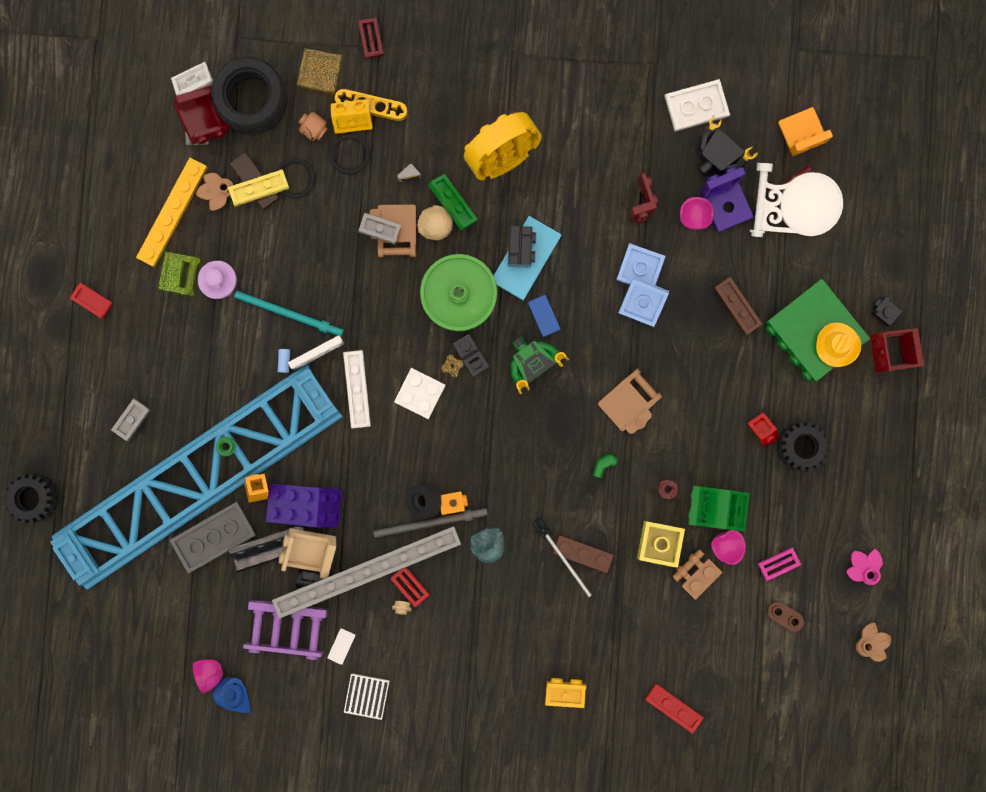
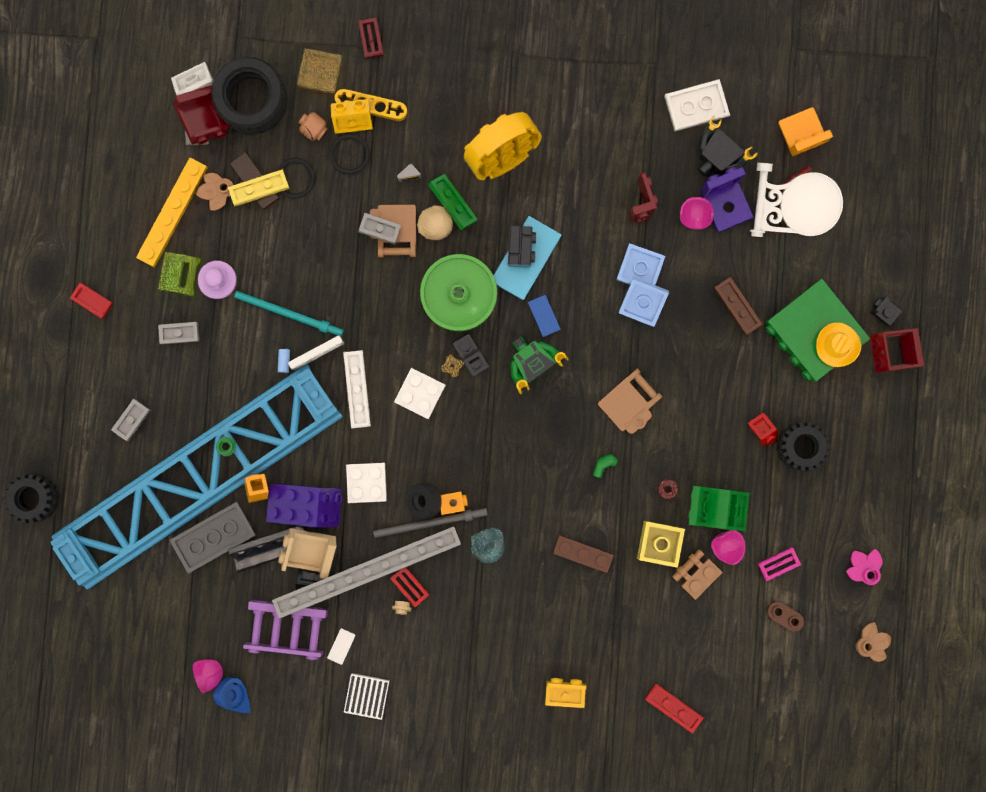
(178, 333): none -> light grey plate
(366, 482): none -> white plate
(540, 526): flat silver piece -> none

